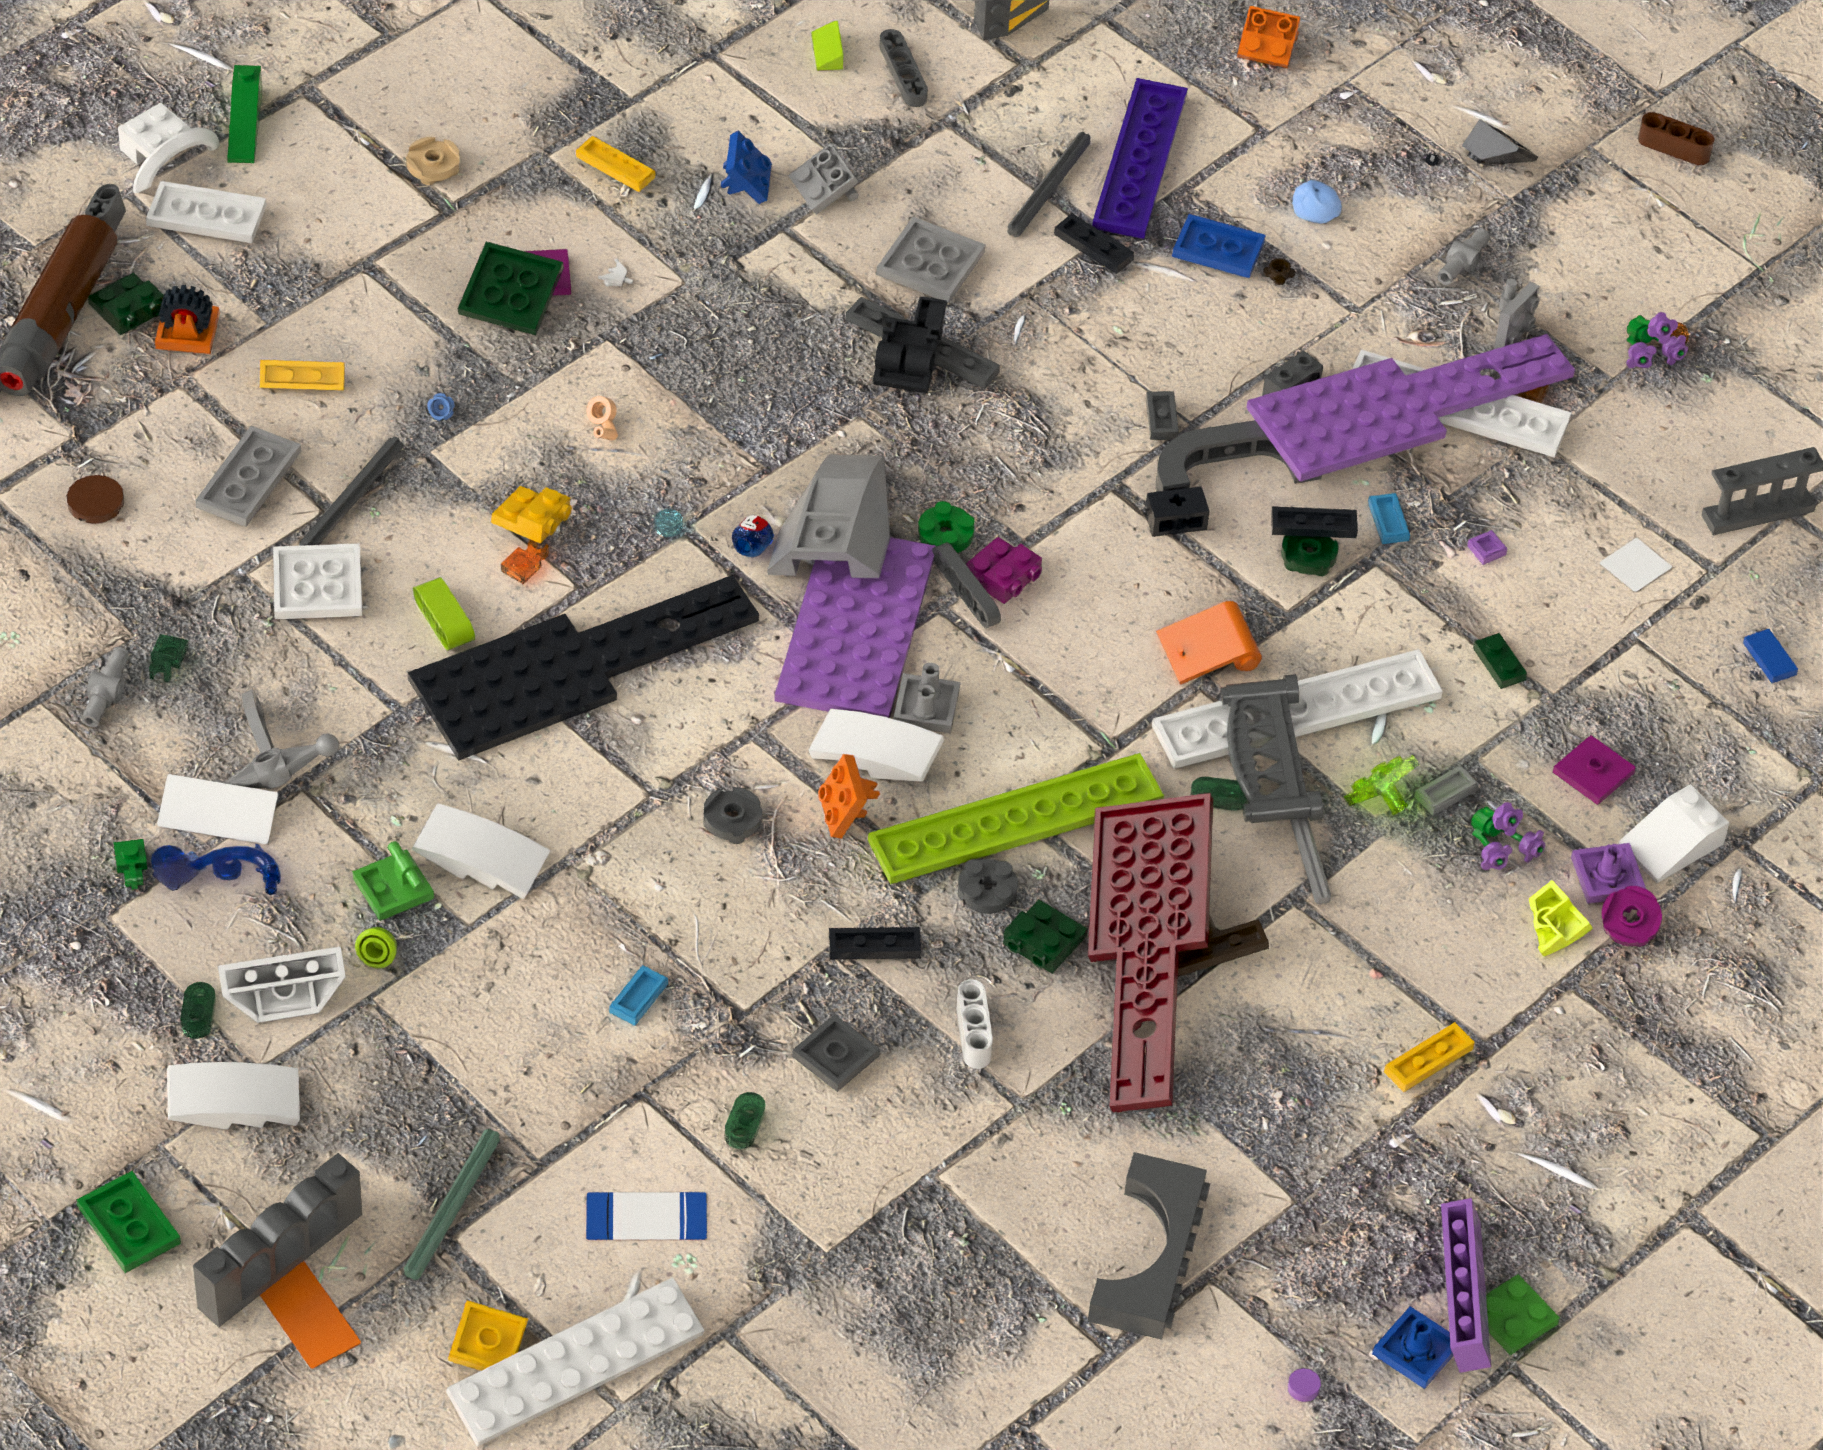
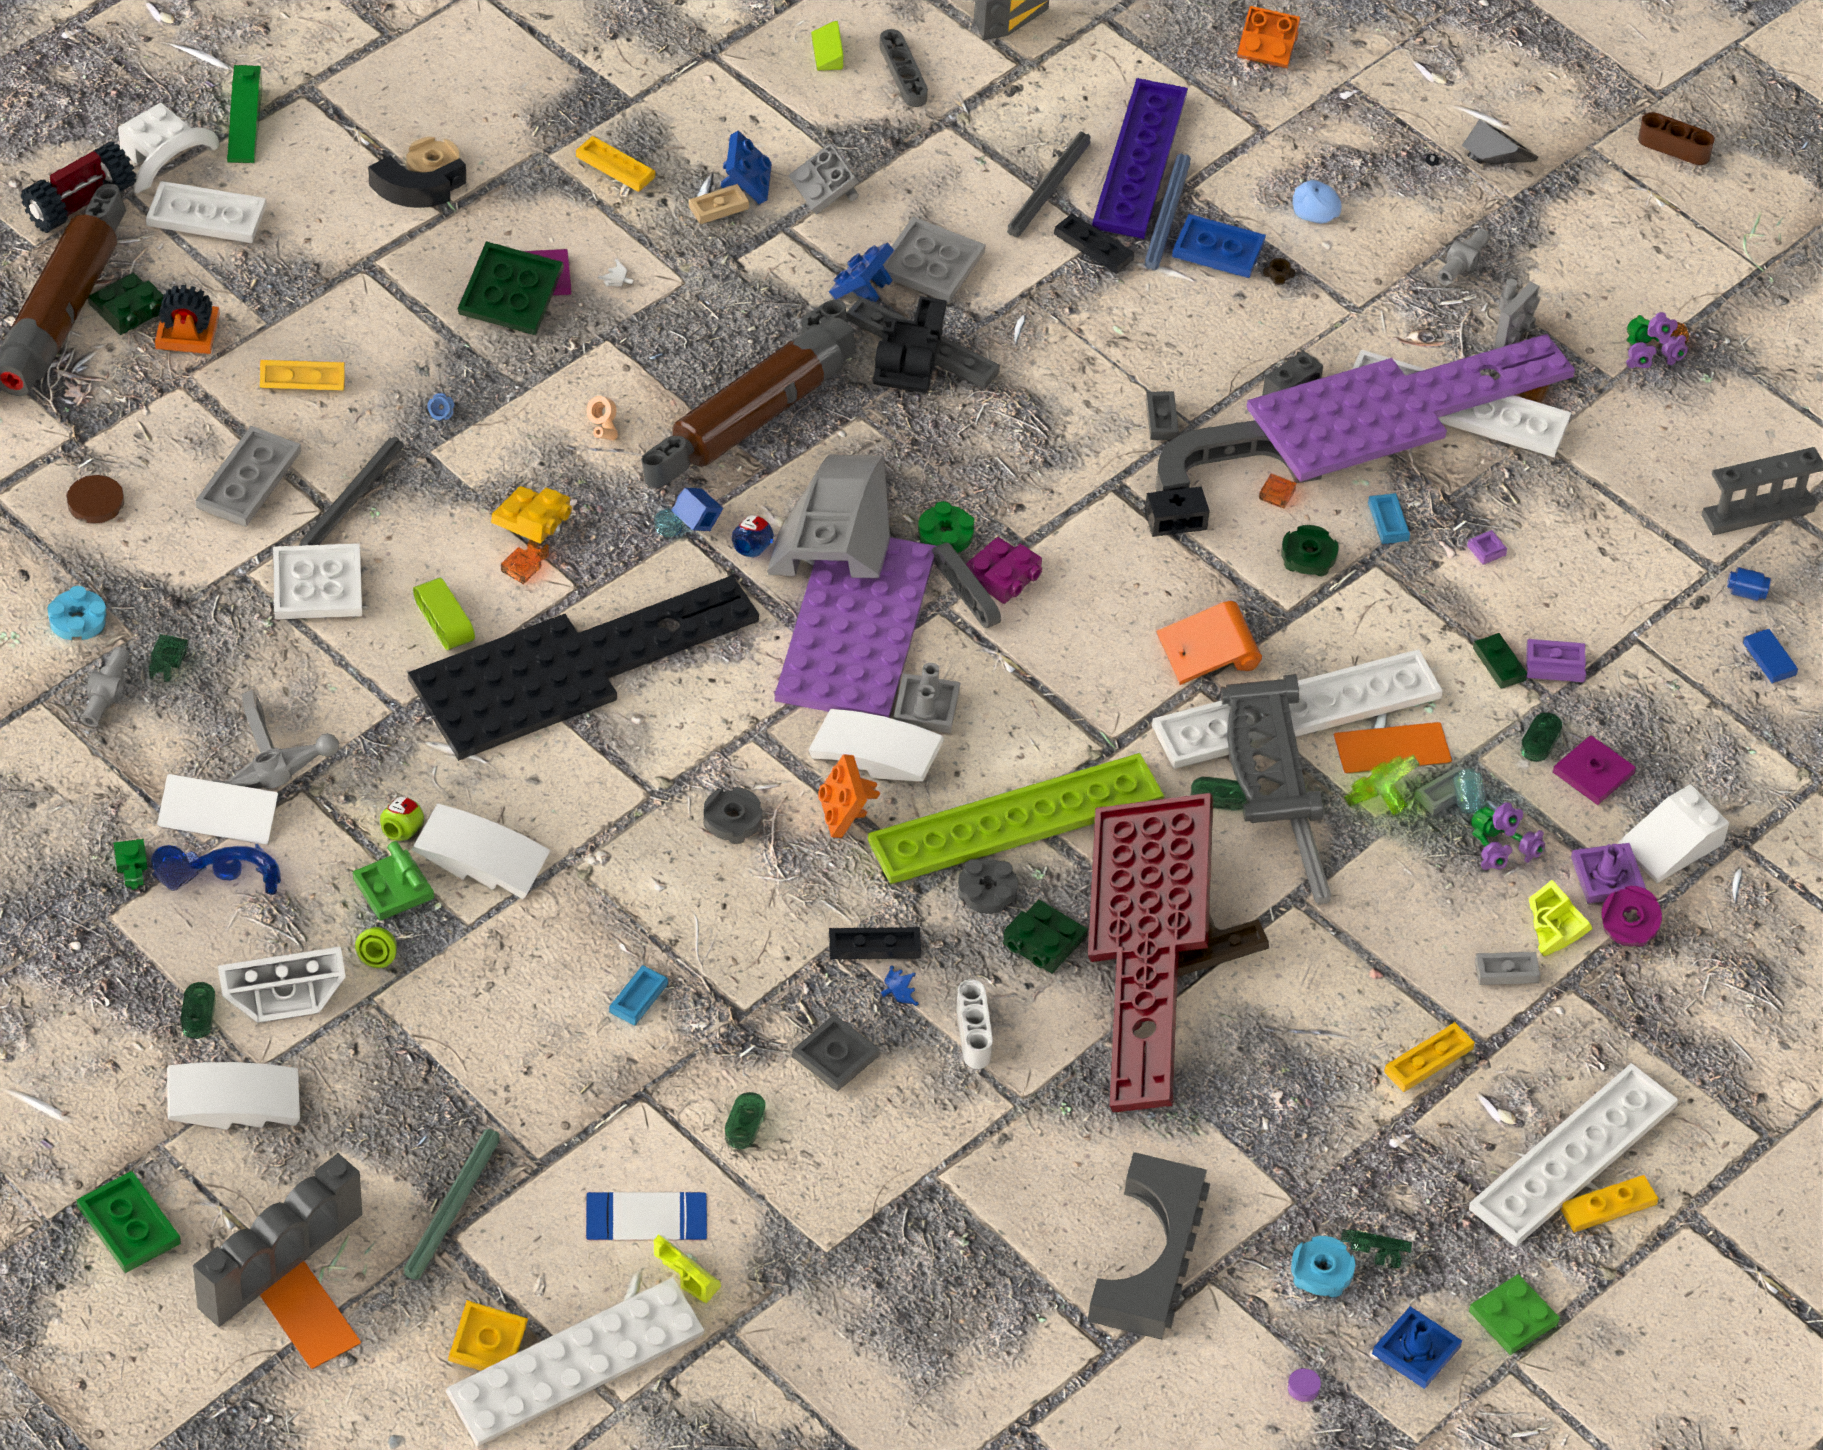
(74, 601): none -> medium azure plate
(75, 186): none -> plate
(401, 819): none -> lime head
(415, 188): none -> black arch
(692, 1276): none -> neon yellow slope
(697, 509): none -> brick
(718, 204): none -> tan plate
(755, 396): none -> reddish brown piece
(862, 270): none -> blue plate
(899, 985): none -> blue piece
(1167, 212): none -> sand blue axle
(1277, 491): none -> clear orange plate
(1314, 522): black plate -> none
(1318, 1281): none -> medium azure plate
(1367, 748): none -> orange sticker
(1389, 1246): none -> clear green plate
(1465, 1285): medium lavender brick -> none
(1469, 791): none -> clear light blue brick
(1507, 968): none -> light grey plate
(1545, 732): none -> clear green plate
(1555, 660): none -> medium lavender plate
(1573, 1154): none -> white plate
(1609, 1203): none -> yellow plate
(1635, 564): white sticker -> none
(1748, 584): none -> blue brick

